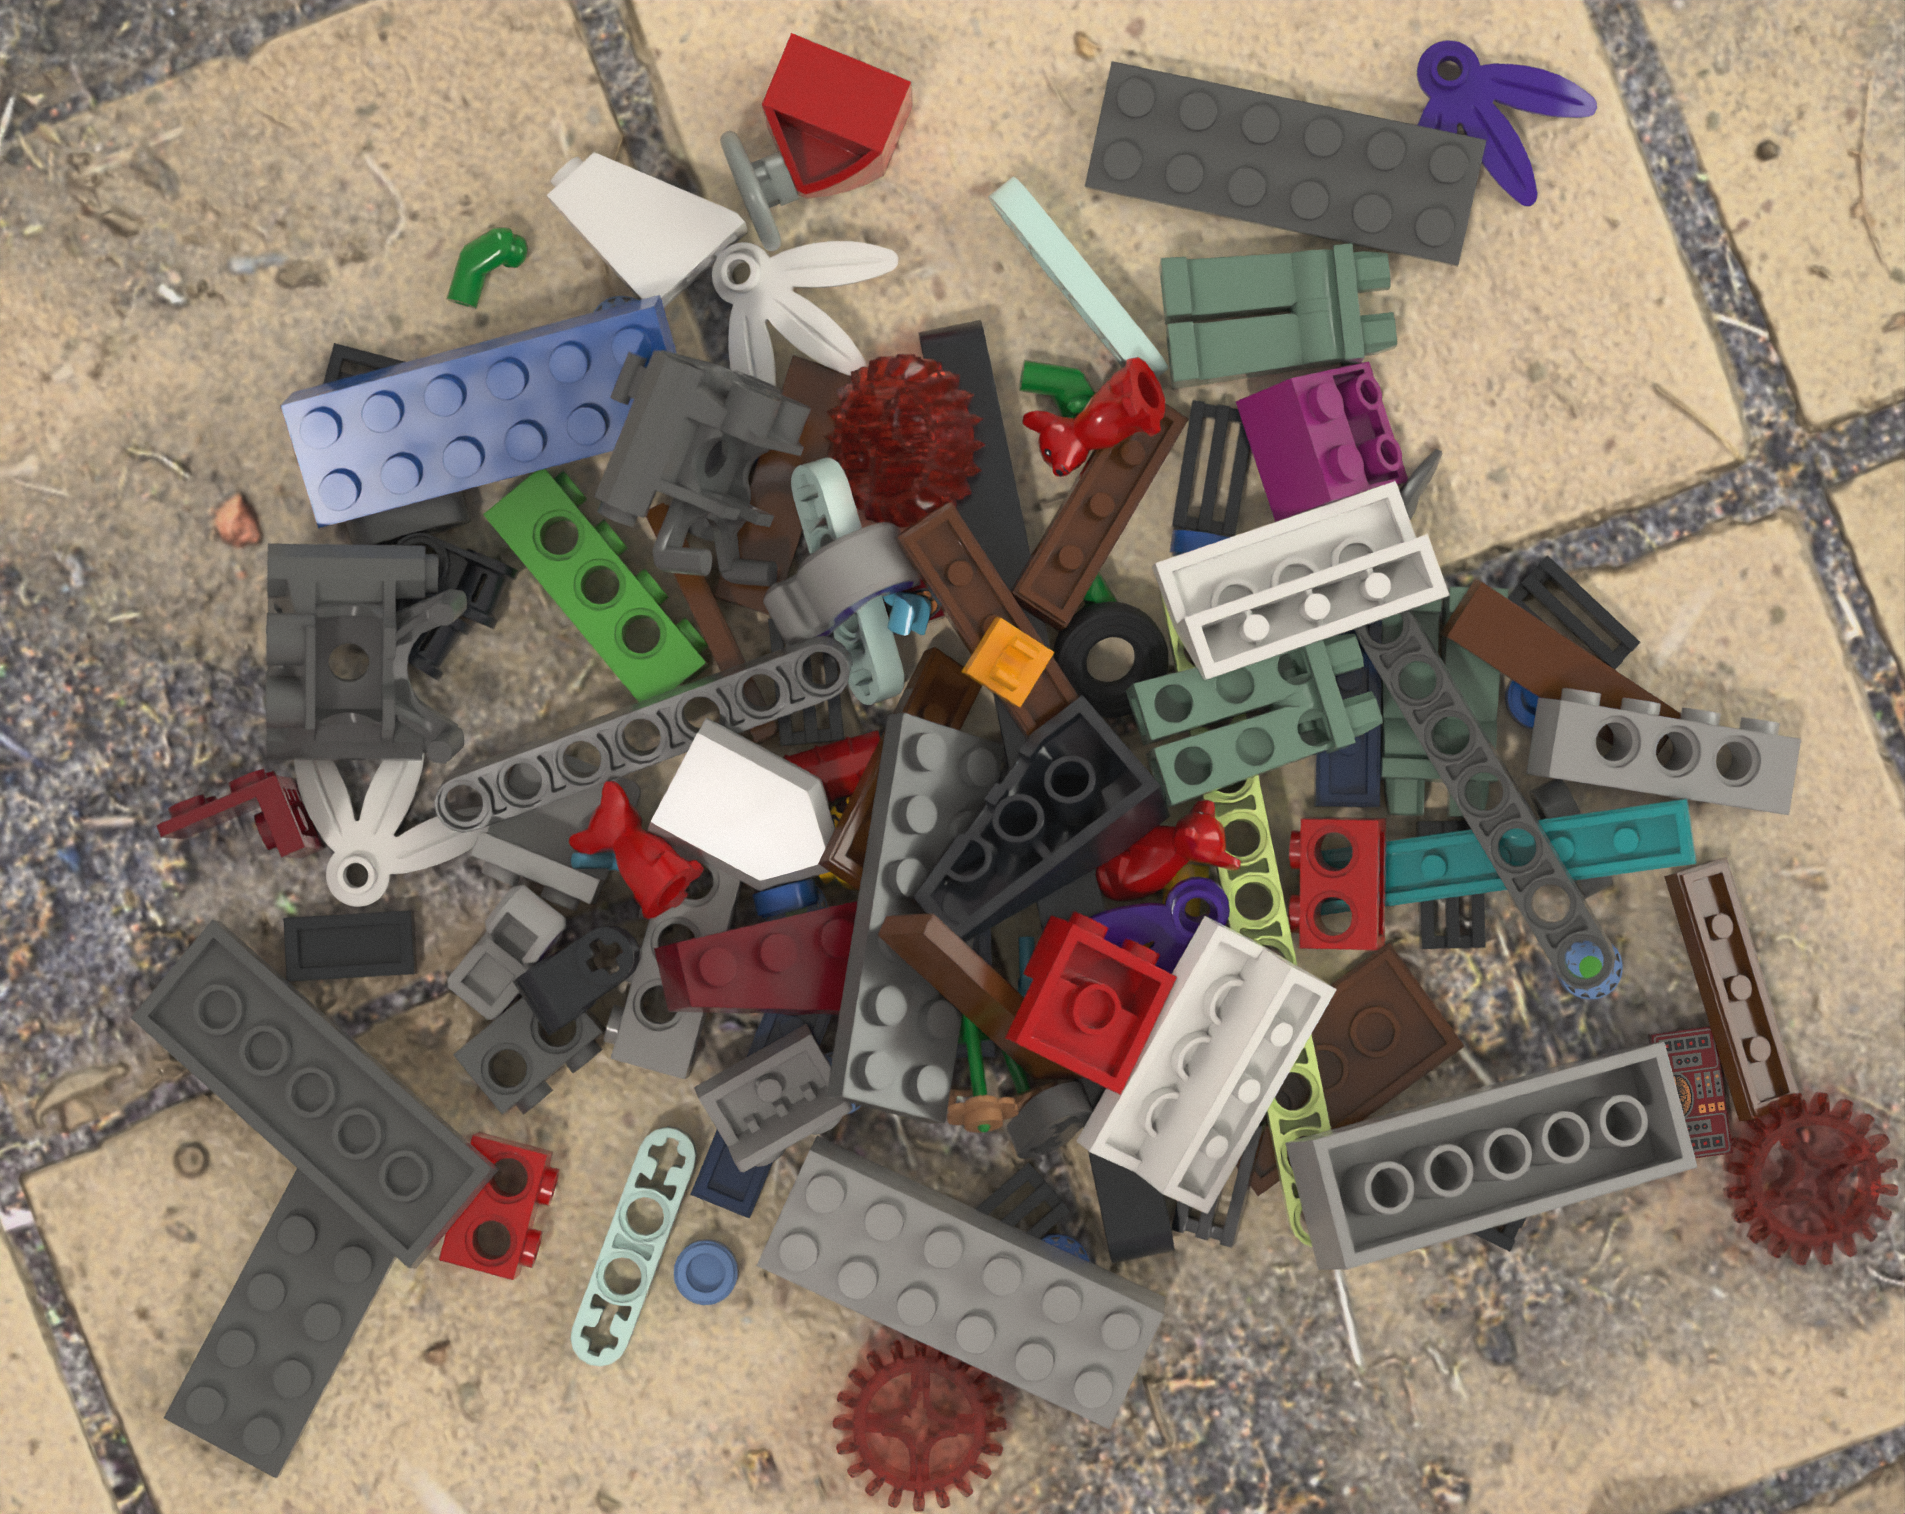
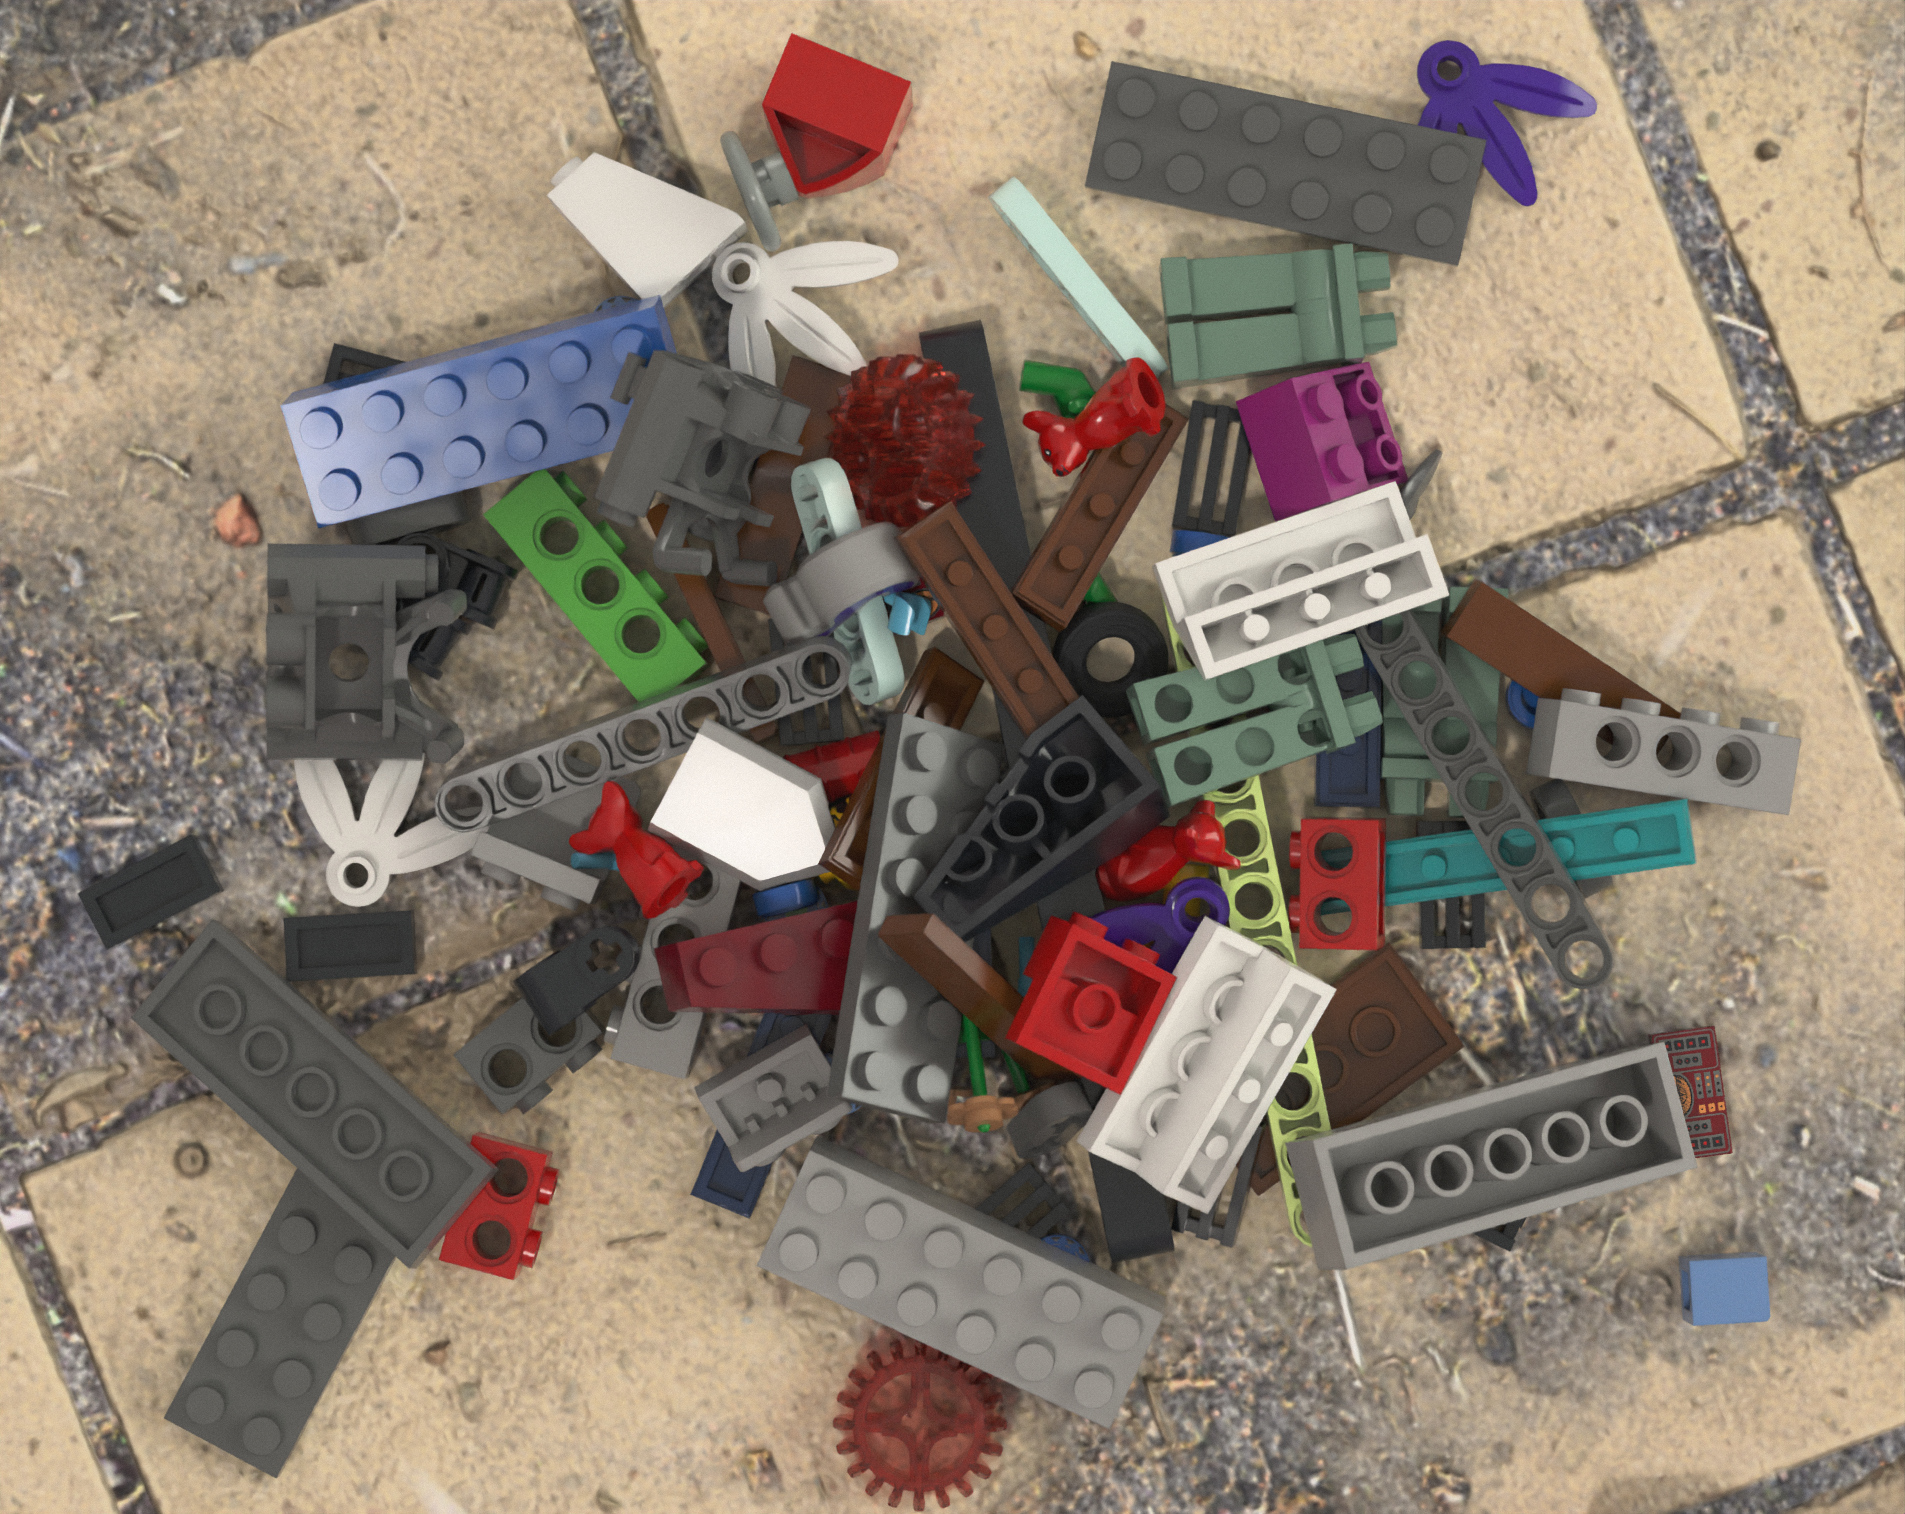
(151, 892): none -> black tile
(281, 823): dark red bracket -> none
(480, 257): green arm -> none
(516, 938): light grey animal -> none
(627, 1243): light aqua beam -> none
(706, 1272): medium blue tile -> none
(1007, 662): light orange tile -> none
(1532, 585): black tile -> none
(1586, 961): medium blue tile -> none
(1724, 1288): none -> medium blue panel
(1732, 987): reddish brown tile -> none
(1839, 1164): clear red gear -> none

